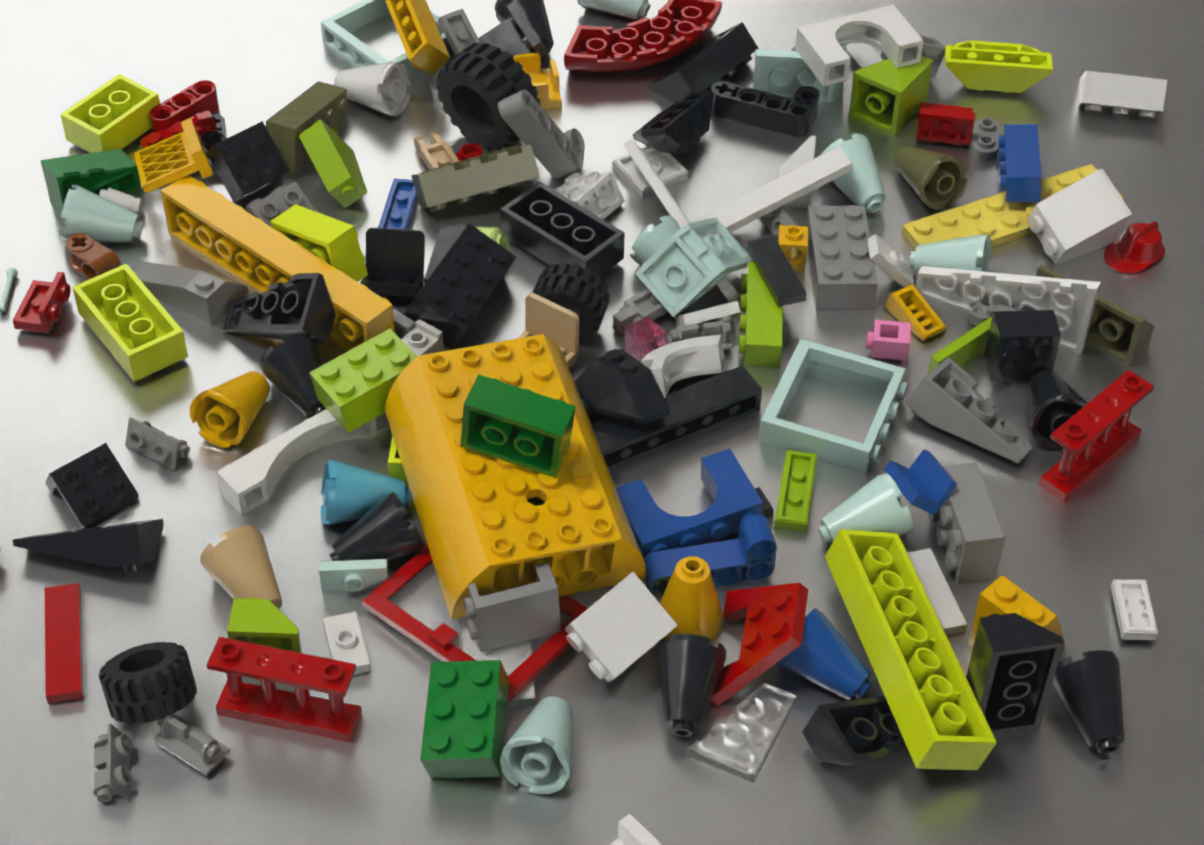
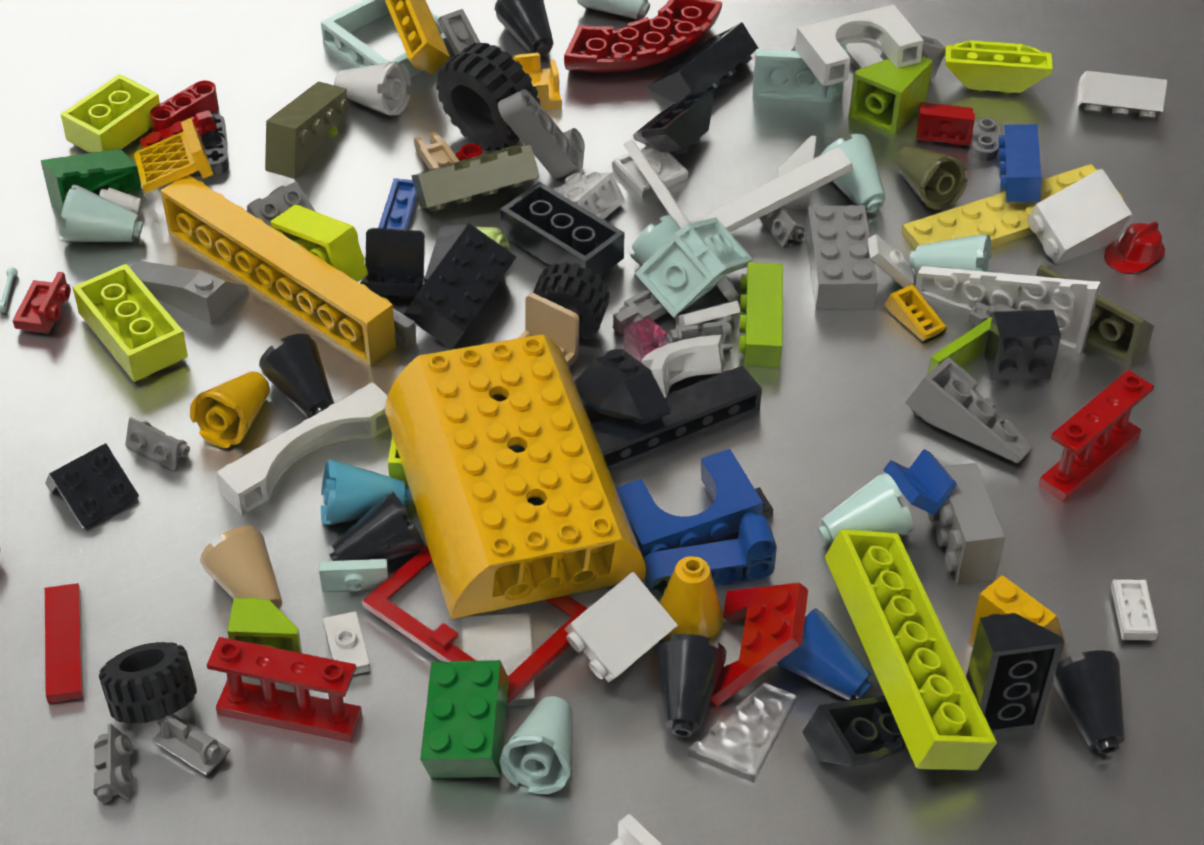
(90, 257): dark orange piece -> none
(111, 547): black wedge -> none
(247, 161): black brick -> none
(285, 310): black wedge -> none
(334, 163): lime slope -> none
(359, 381): lime brick -> none
(424, 339): white brick -> none
(514, 613): light grey panel -> none
(515, 34): bracket -> none
(517, 425): green brick -> none
(767, 110): black beam -> none
(776, 271): black tile -> none
(794, 244): yellow brick -> none
(795, 491): lime tile -> none
(827, 446): light aqua window -> none
(889, 340): bright pink brick -> none
(938, 591): white tile -> none
(1051, 406): black cone -> none

